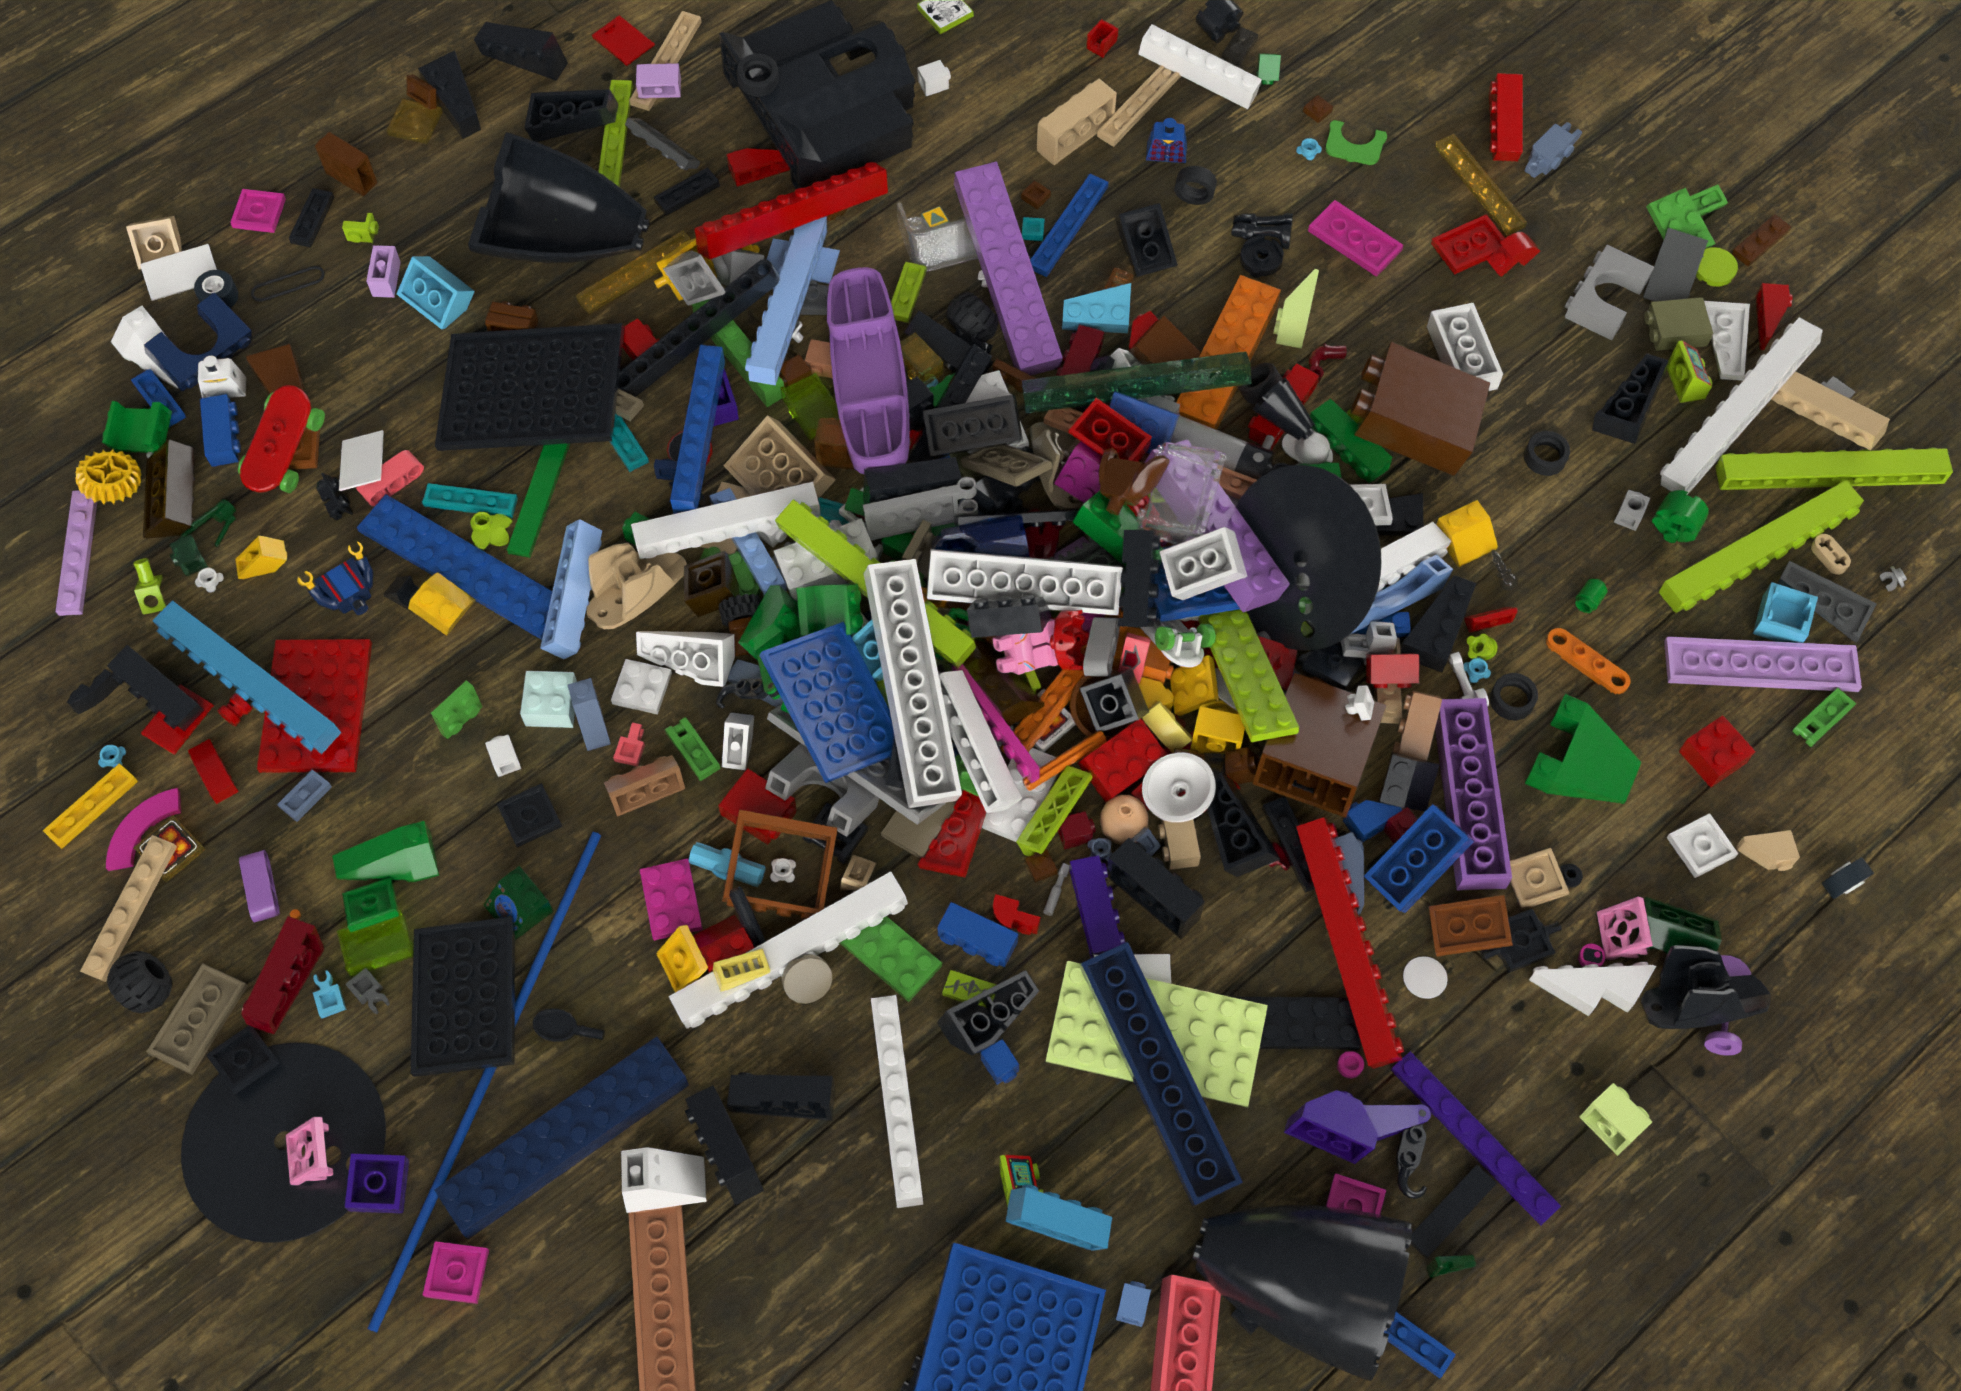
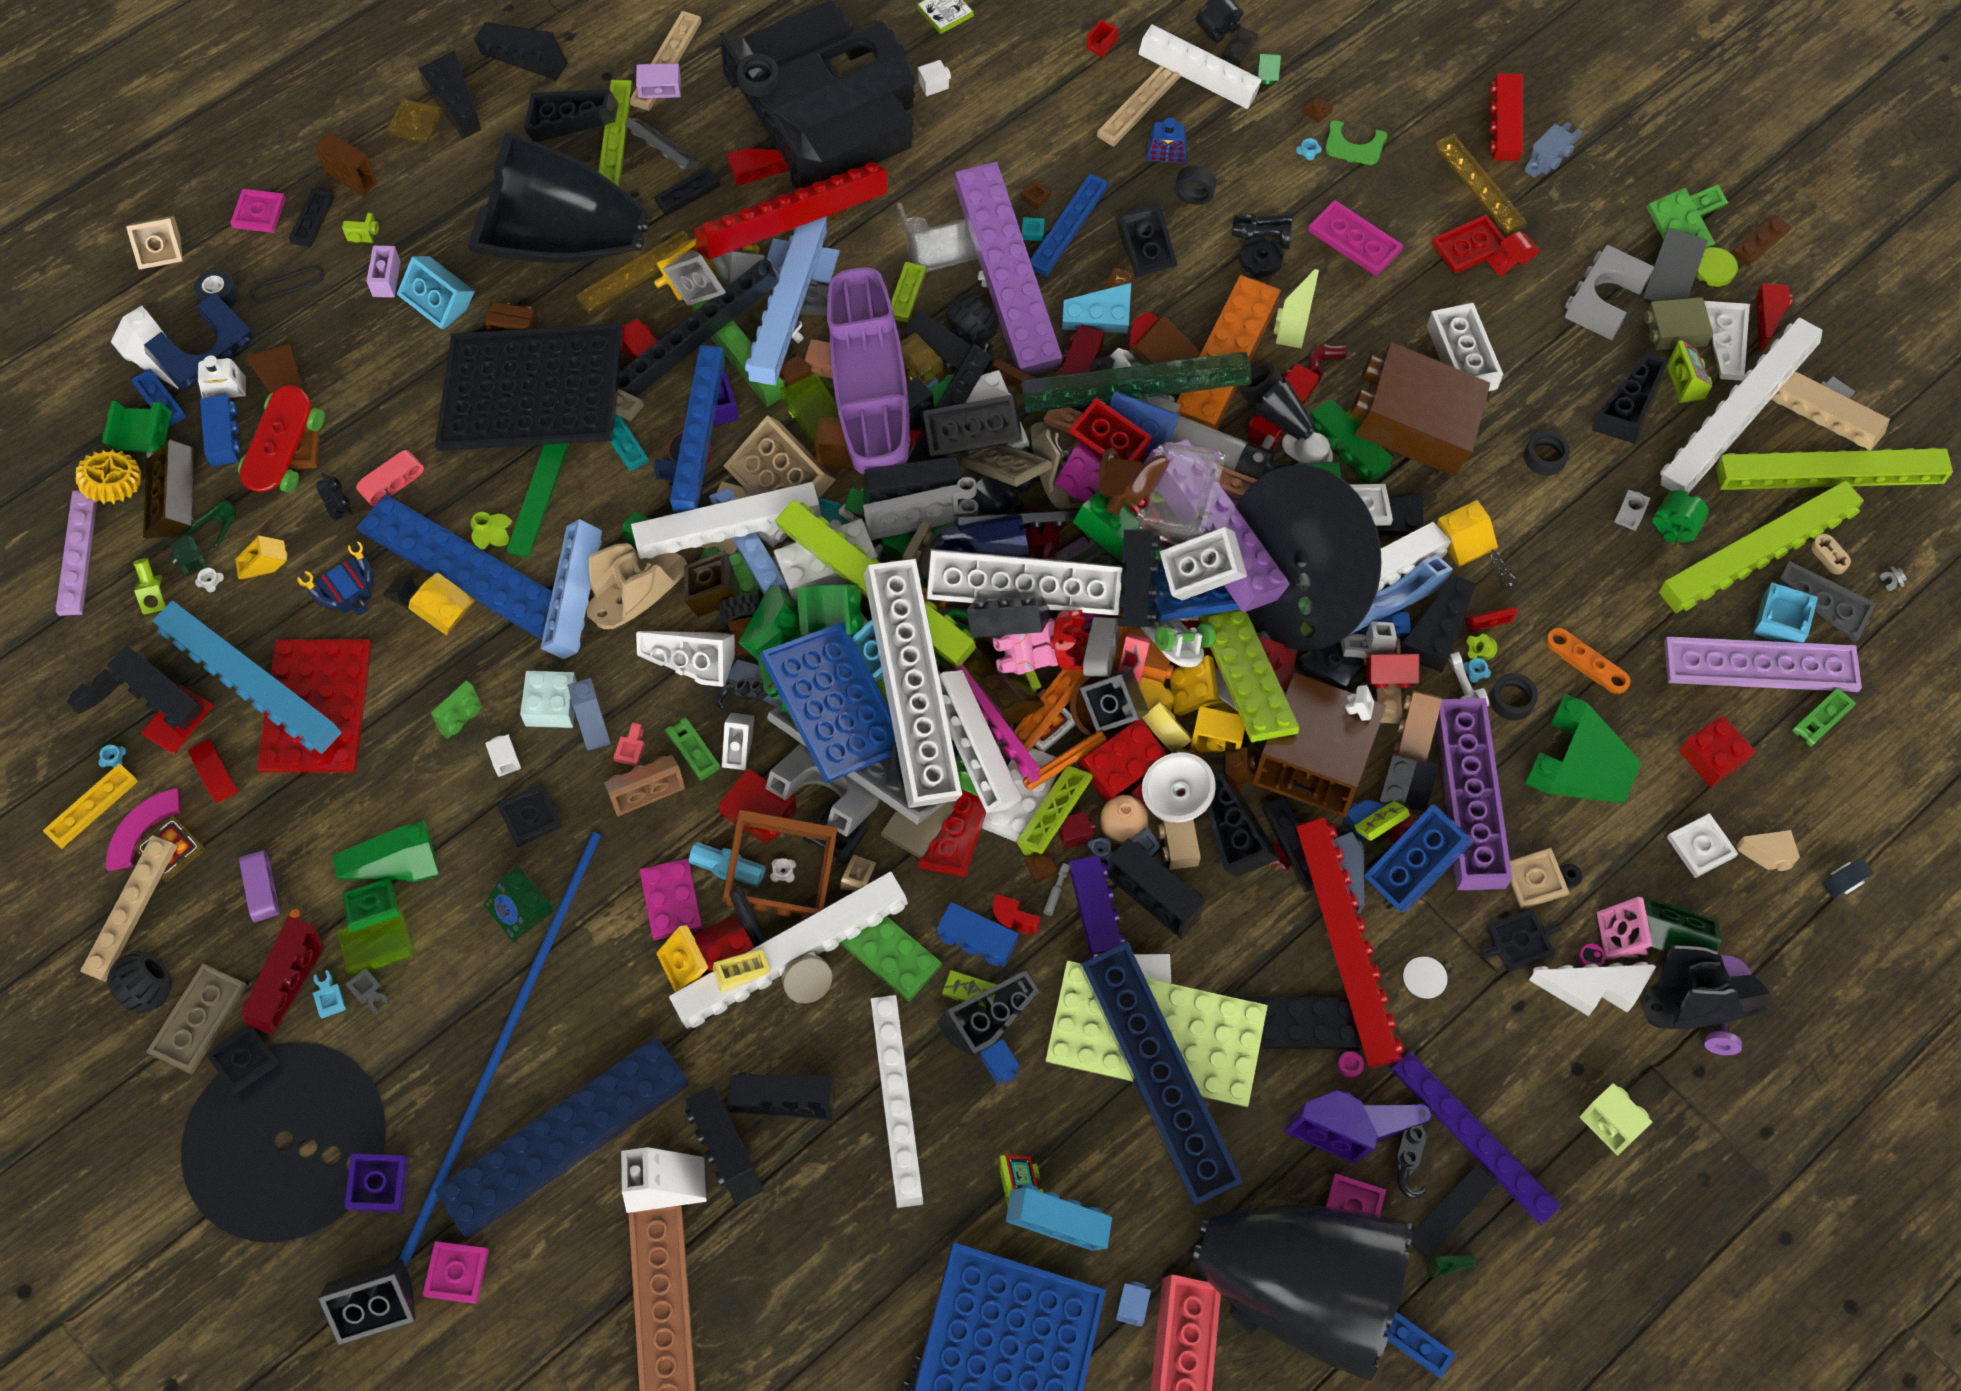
(177, 271): white window -> none
(234, 709): red wheel -> none
(295, 1140): bright pink piece -> none
(304, 795): sand blue plate -> none
(361, 460): white window -> none
(369, 1302): none -> black slope
(421, 91): reddish brown tile -> none
(463, 997): black plate -> none
(469, 500): teal tile -> none
(560, 1026): black piece -> none
(623, 40): red container -> none
(641, 686): white plate -> none
(935, 217): tile -> none
(1075, 121): tan brick -> none
(1382, 820): none -> lime tile
(1470, 925): dark orange plate -> none
(1591, 595): green brick -> none

